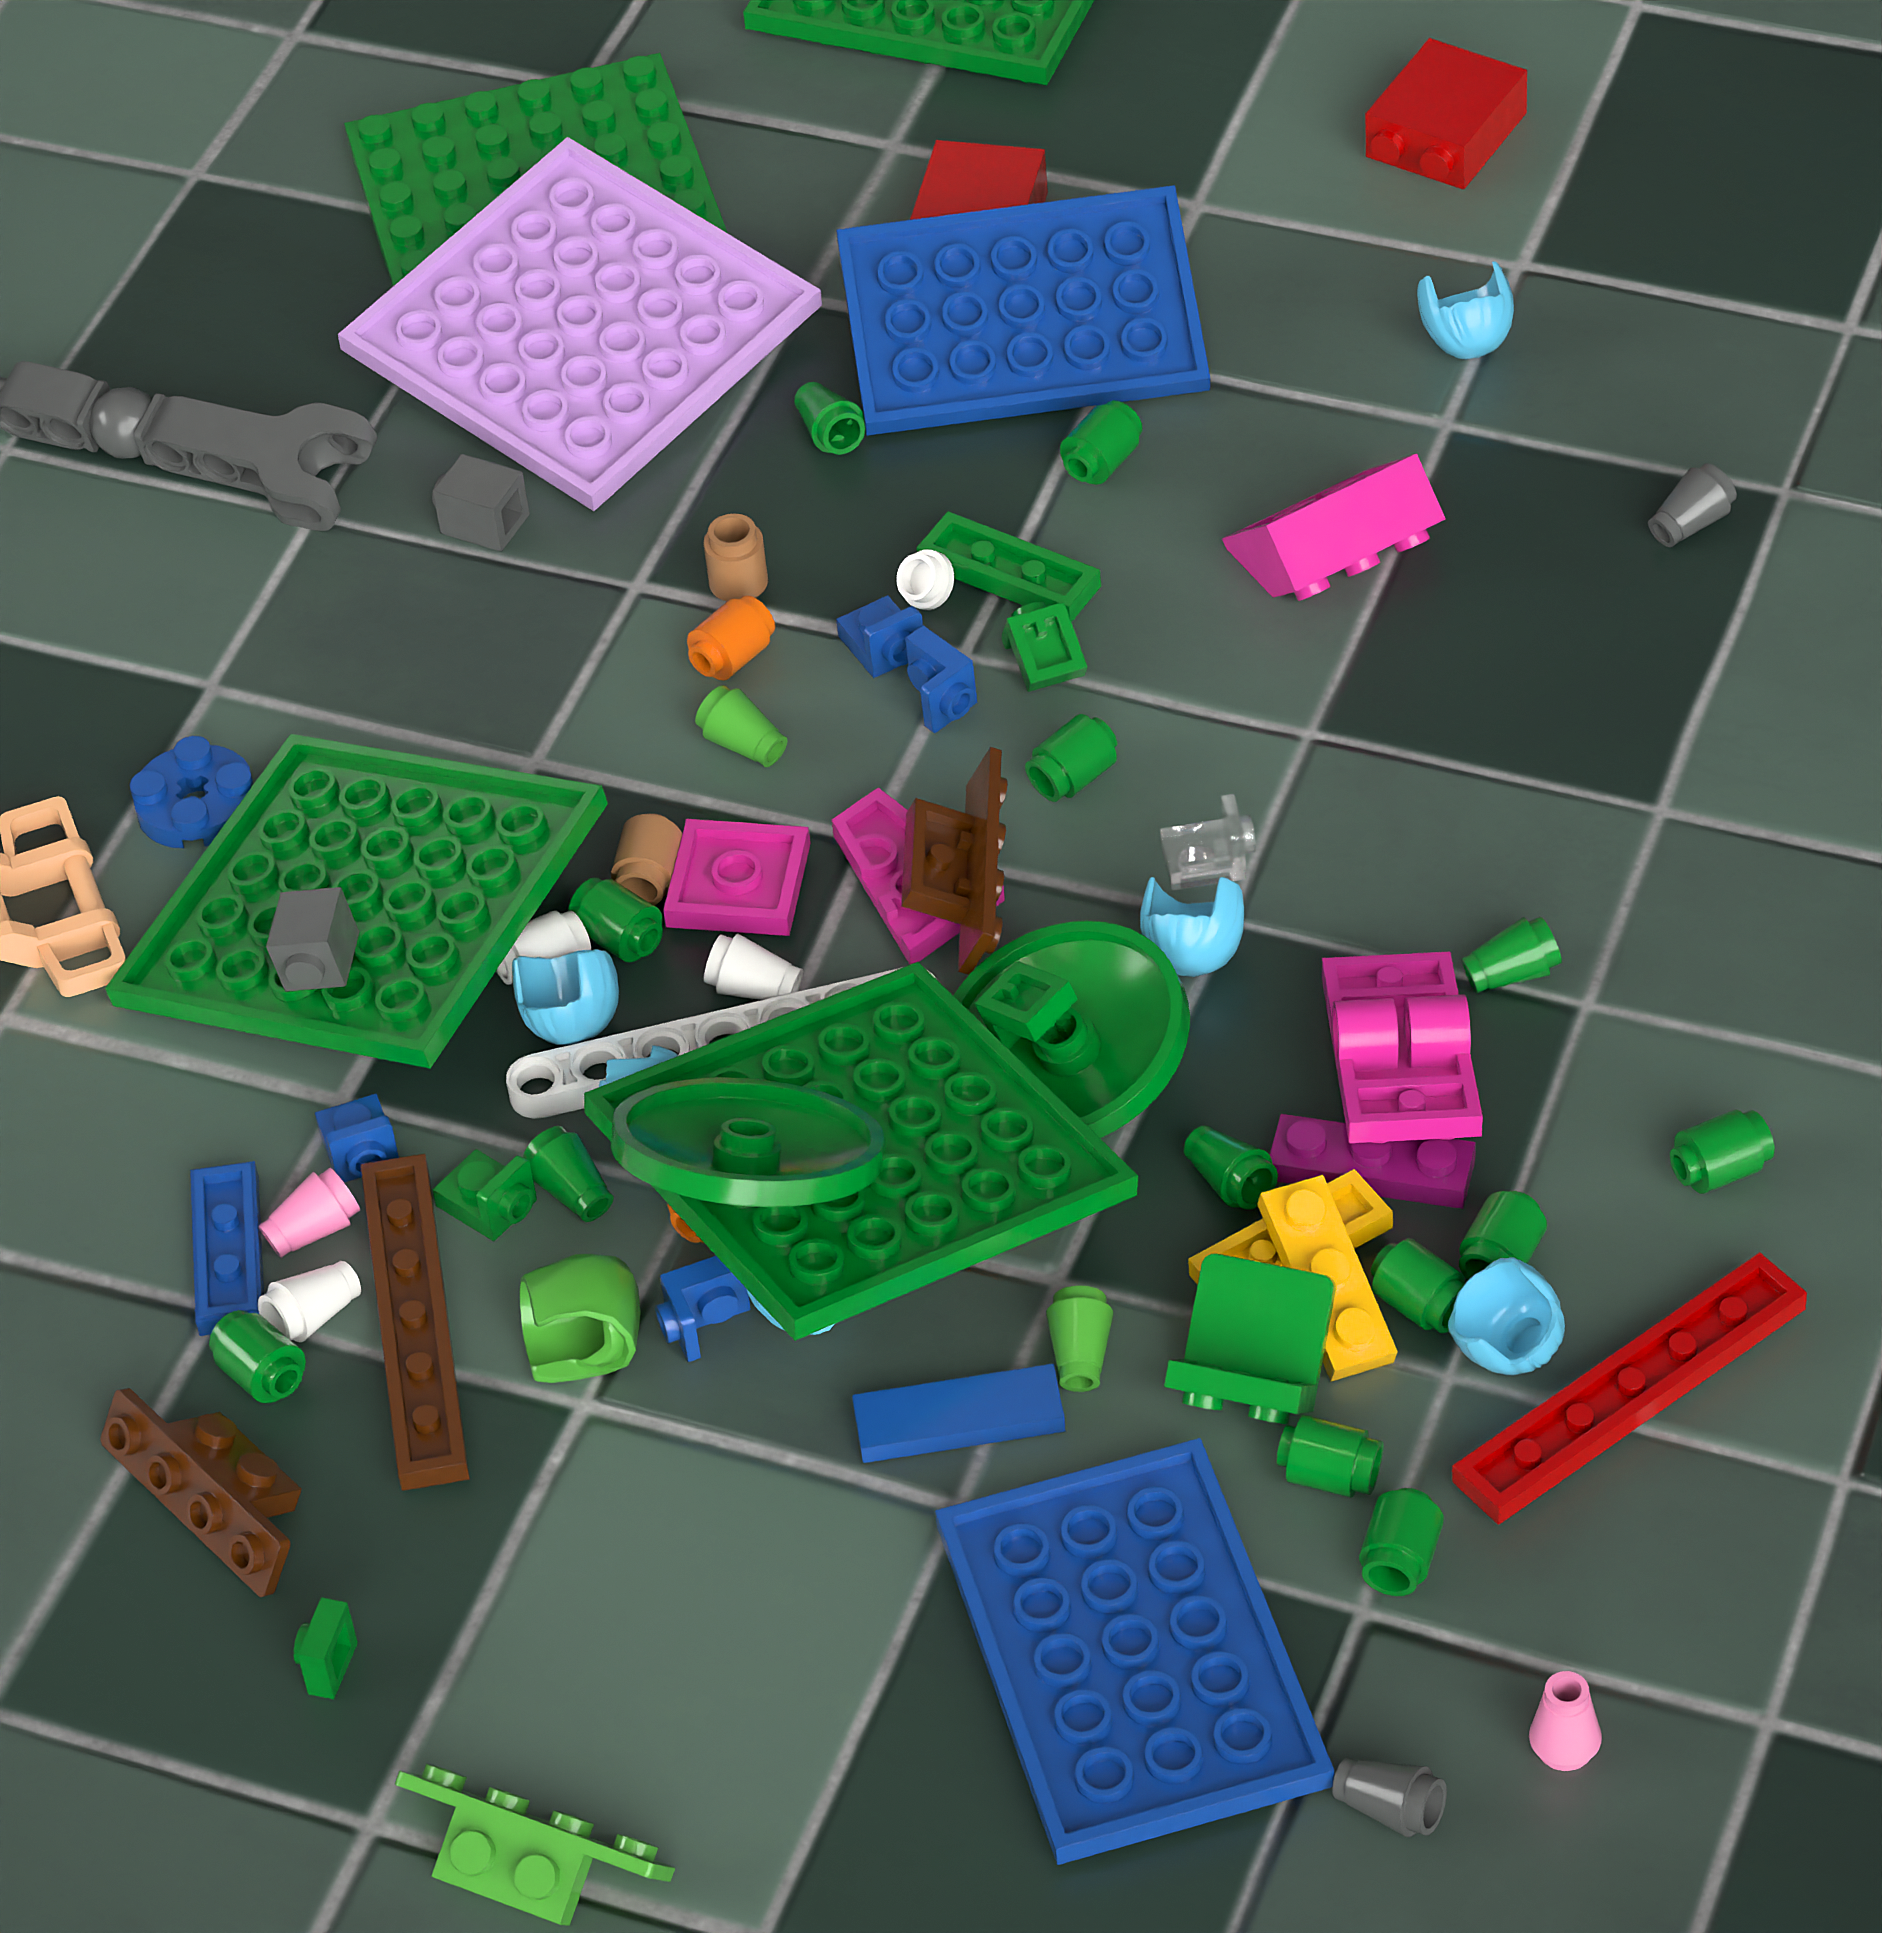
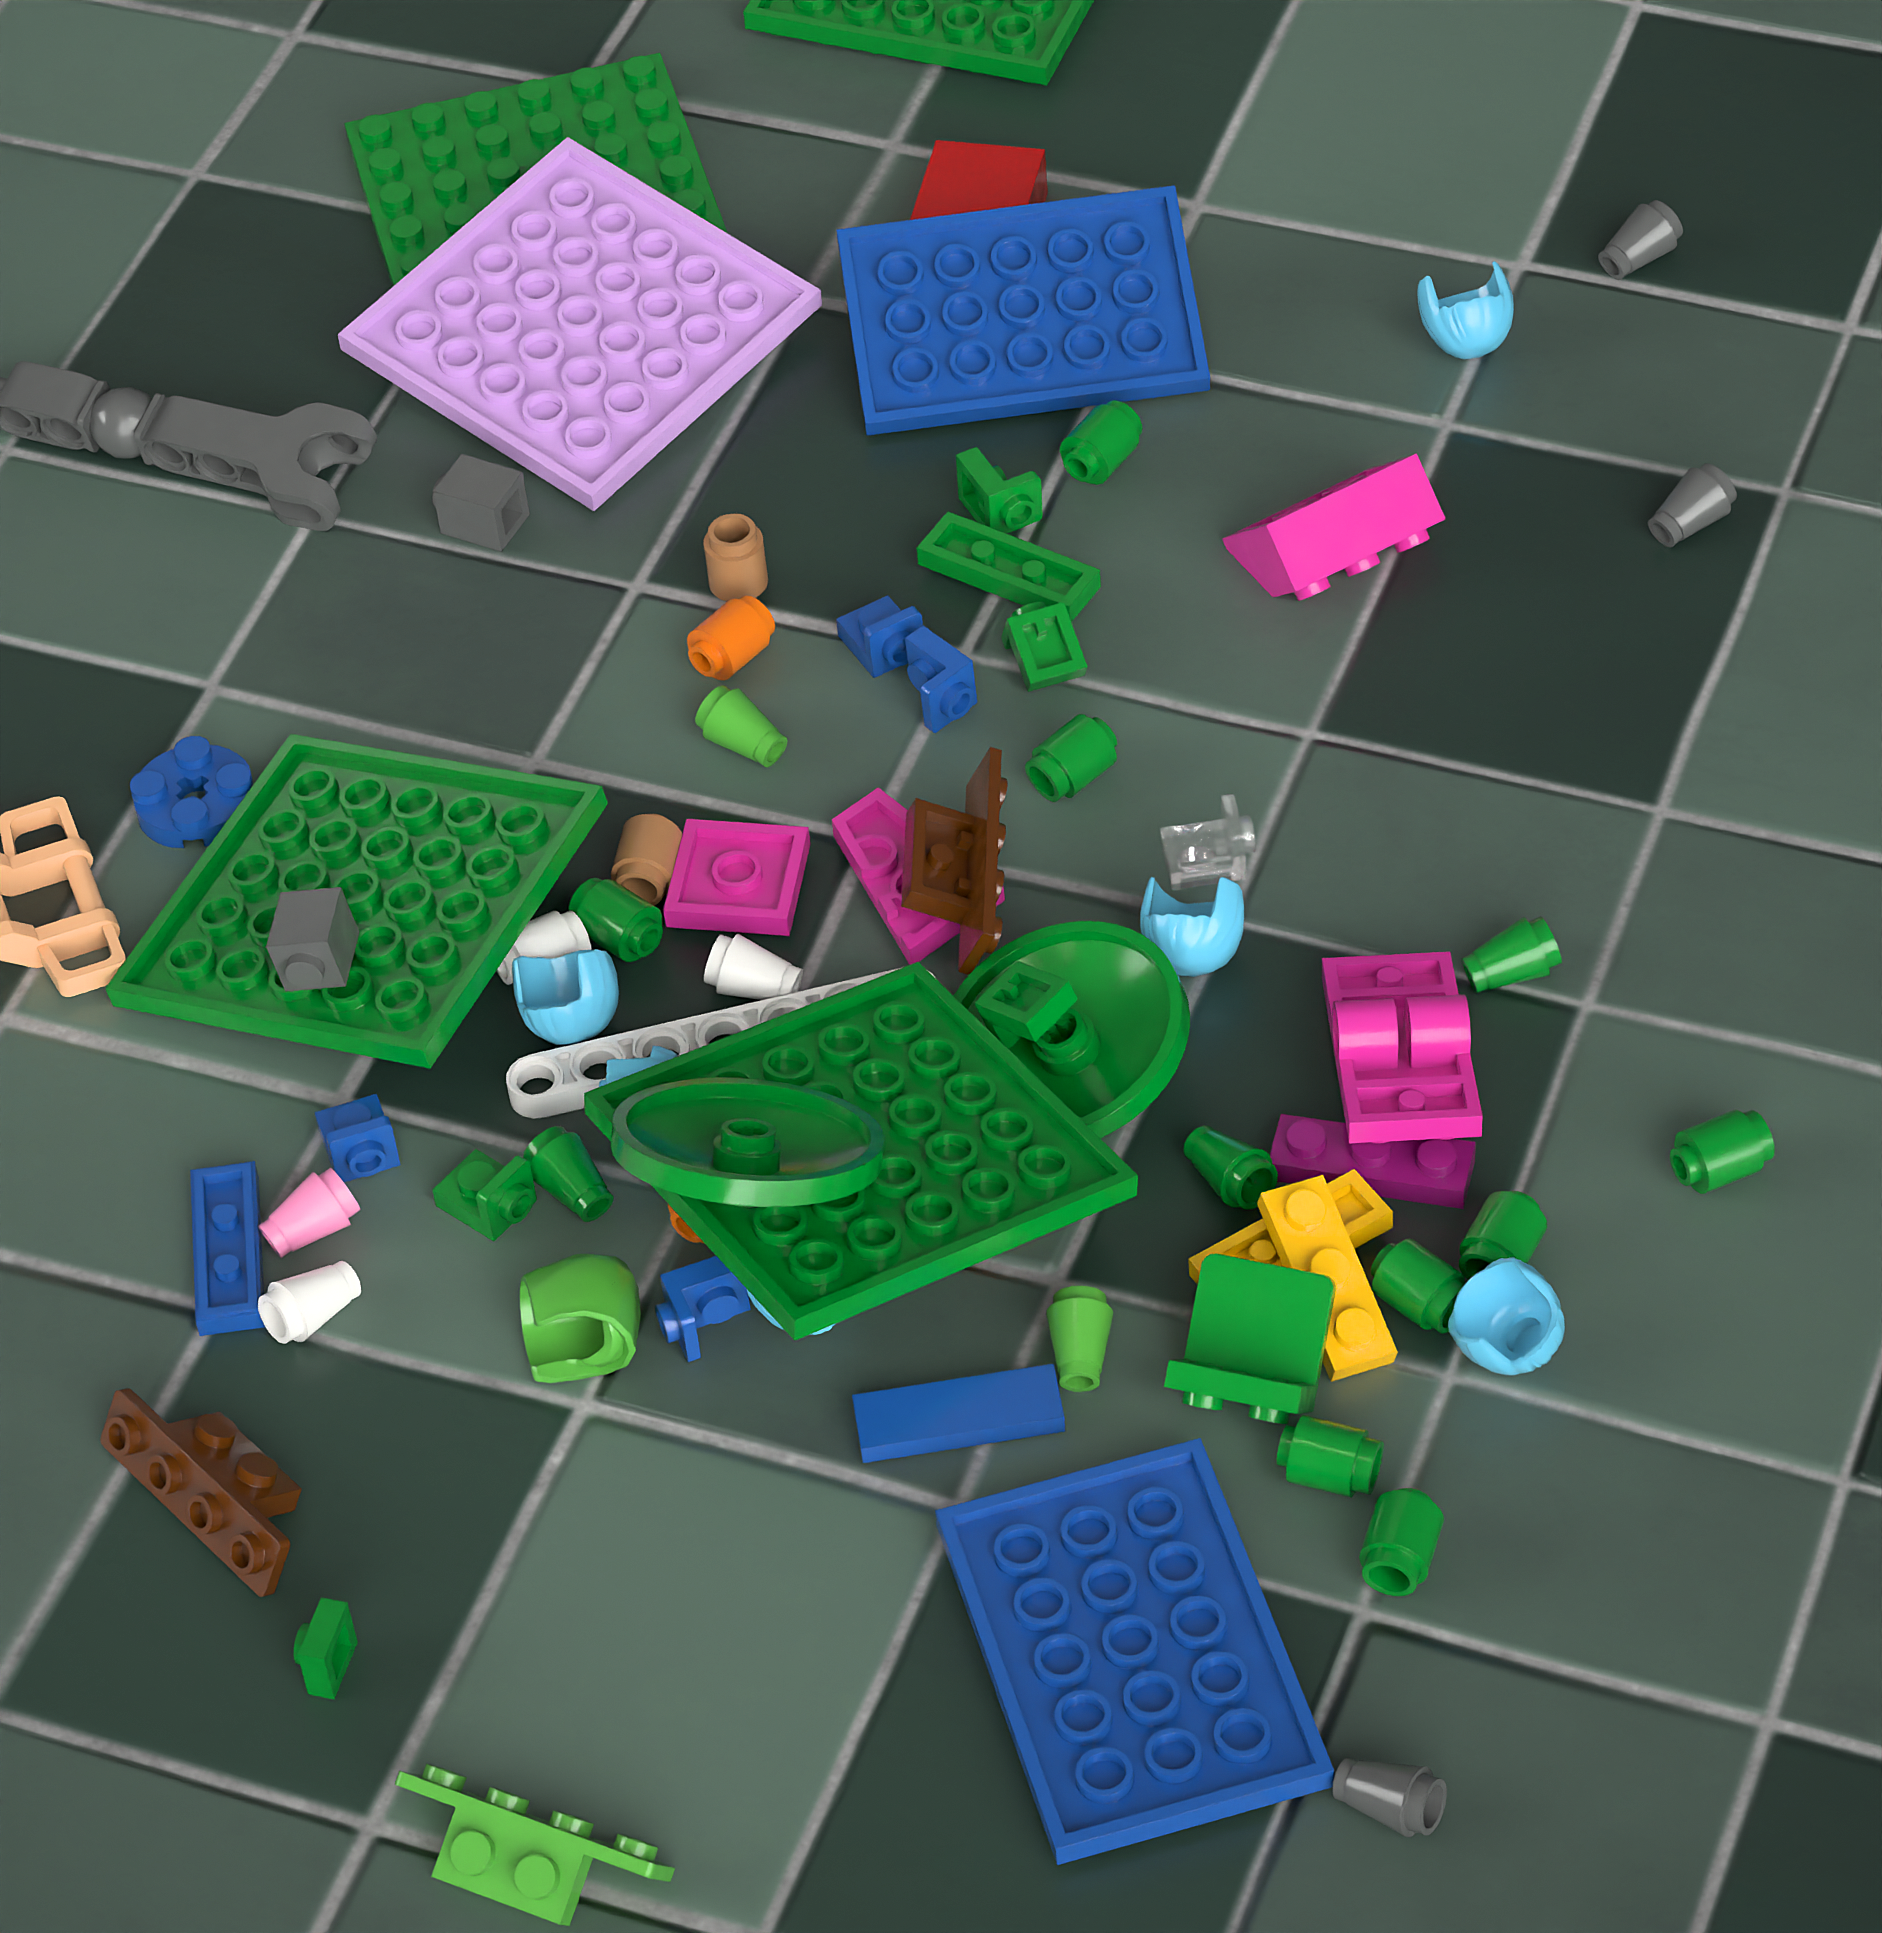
(257, 1356): green brick -> none
(414, 1323): reddish brown plate -> none
(831, 419): green cone -> none
(925, 579): white plate -> none
(993, 498): none -> green bracket
(1446, 113): red brick -> none
(1565, 1723): bright pink cone -> none
(1628, 1388): red plate -> none
(1643, 237): none -> dark grey cone

